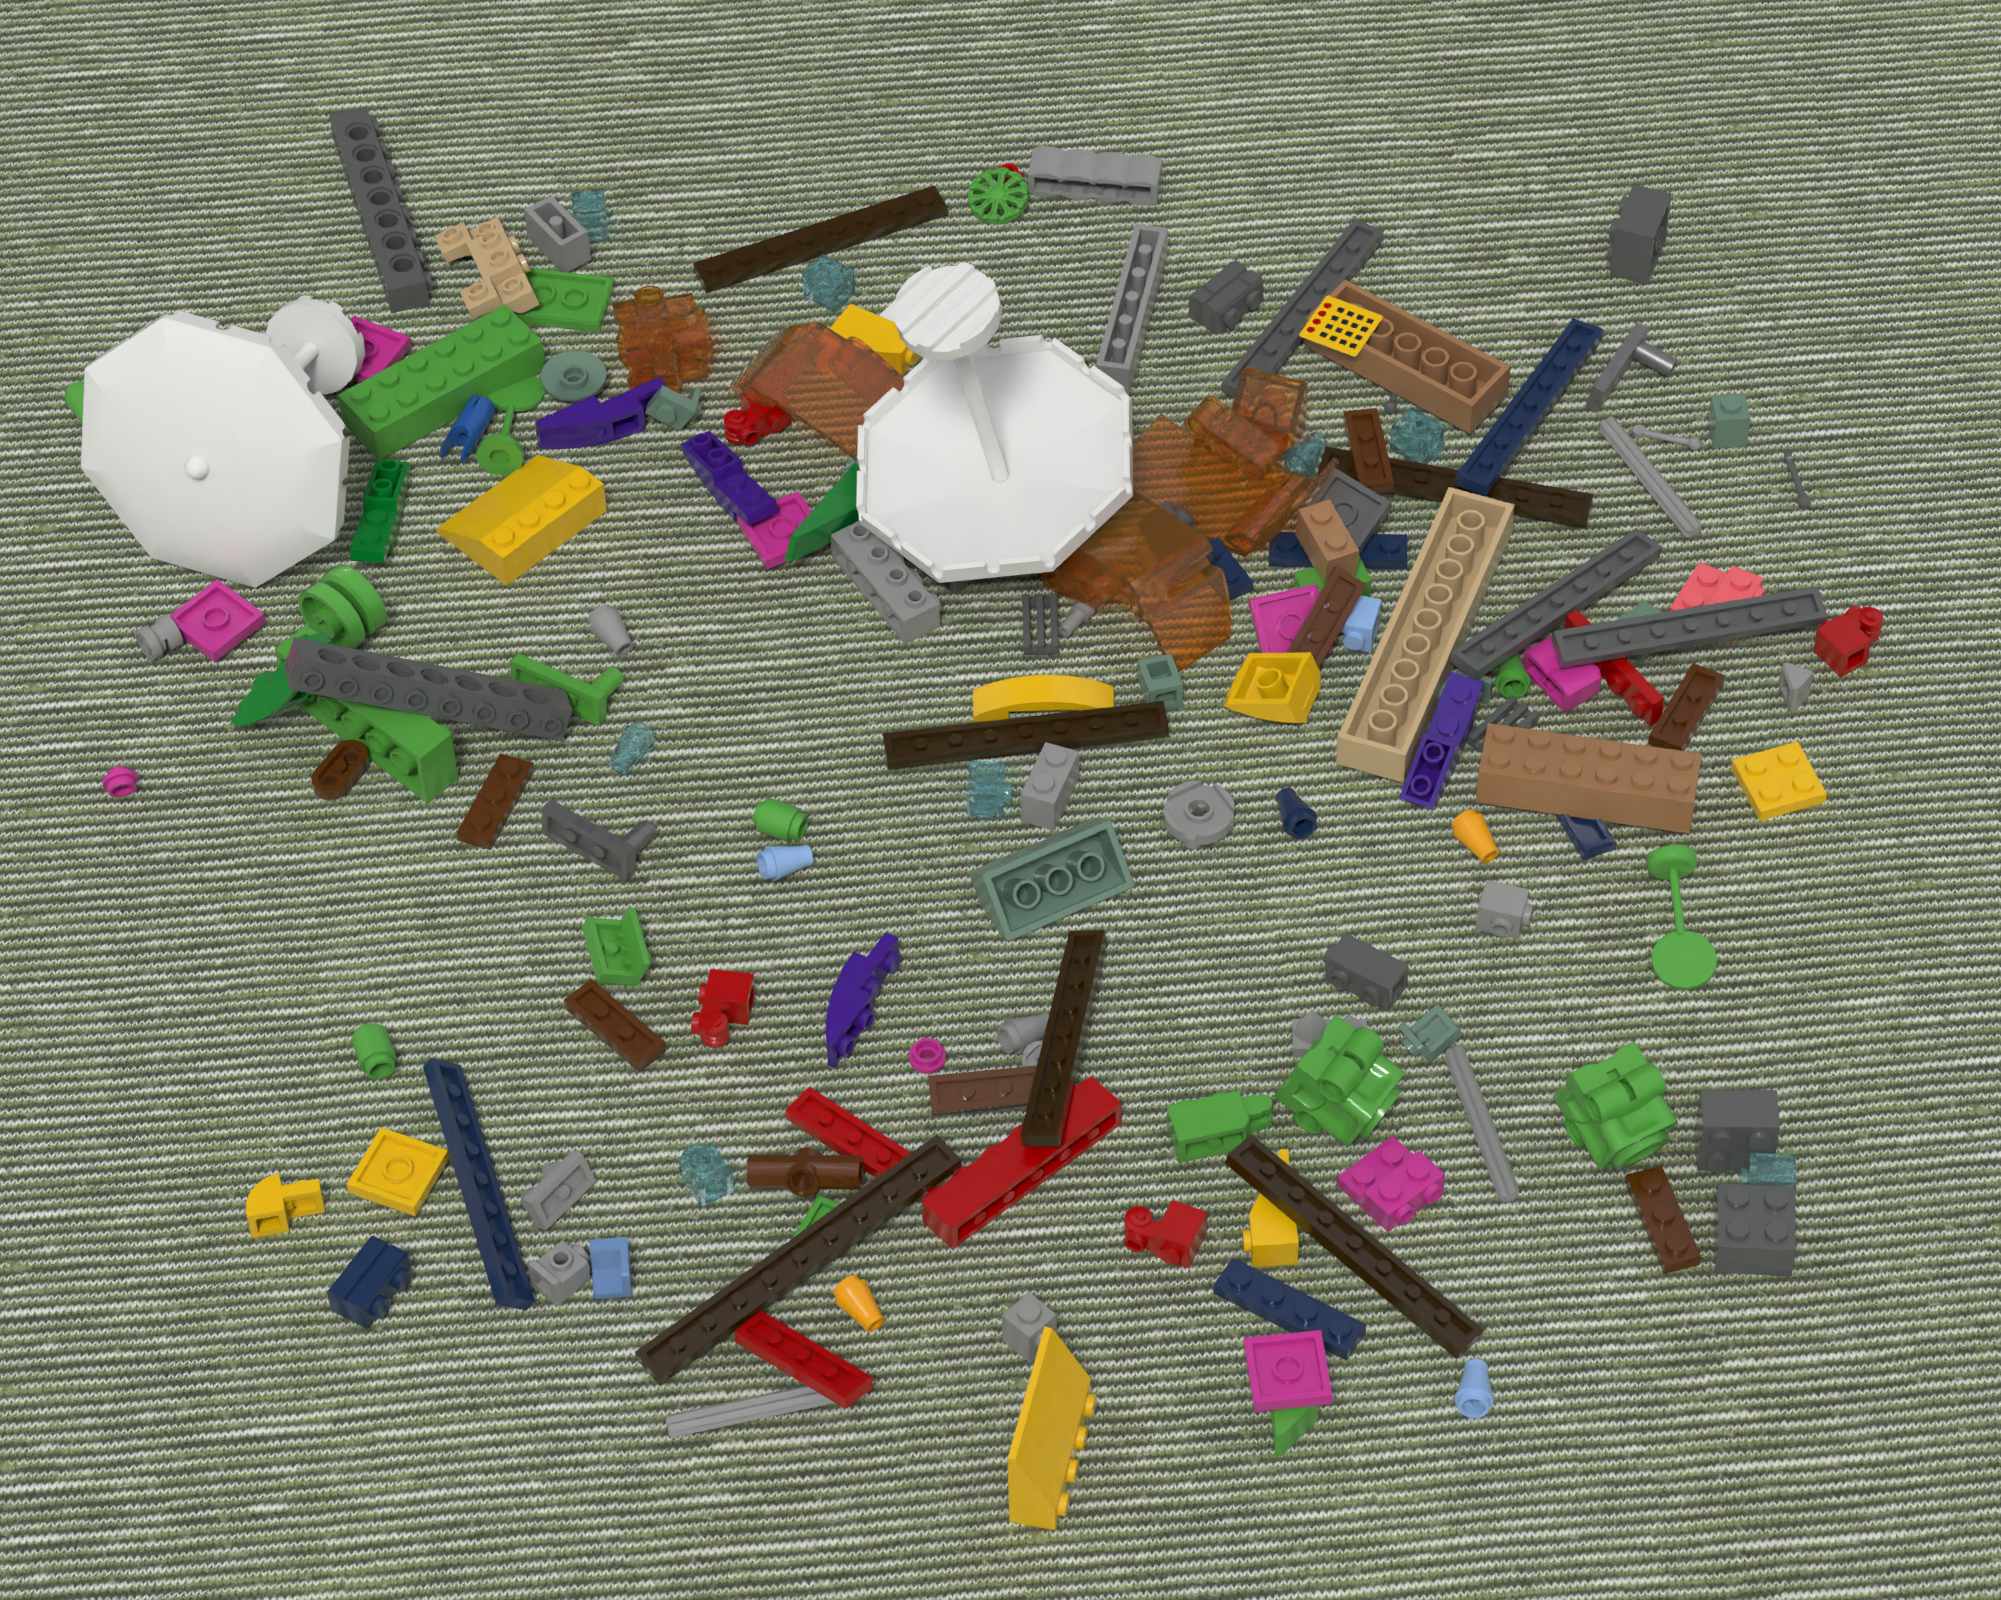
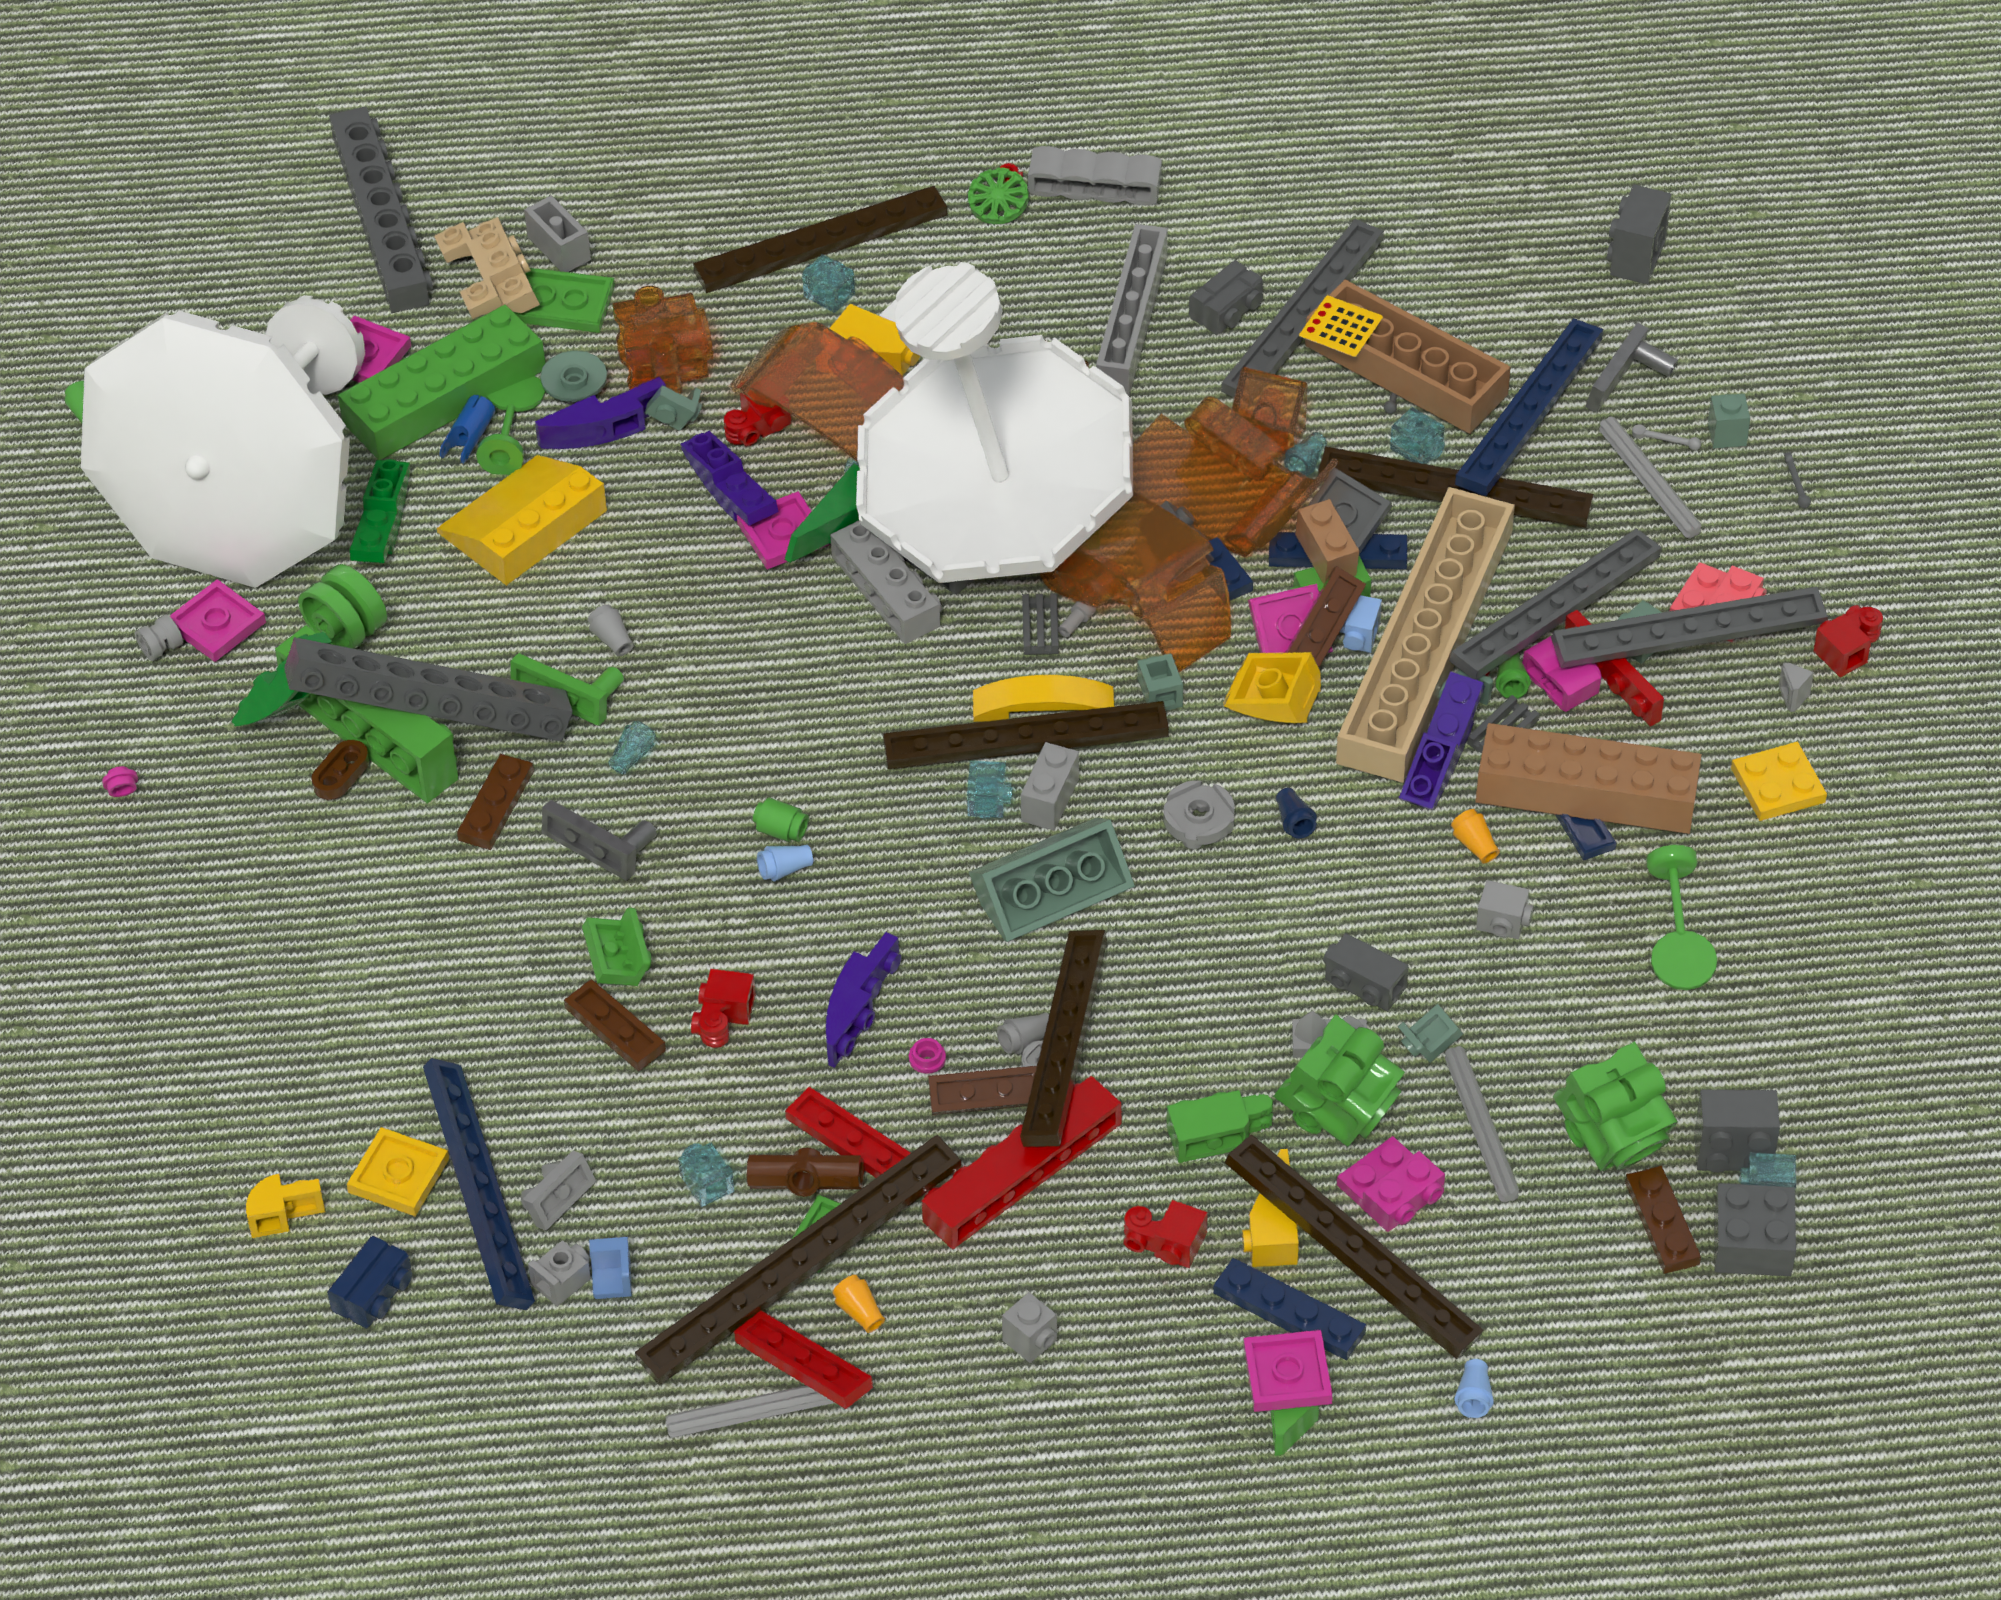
(374, 1051): bright green brick -> none
(591, 213): clear light blue brick -> none
(1049, 1435): yellow slope -> none
(1368, 450): reddish brown plate -> none
(1687, 708): reddish brown plate -> none

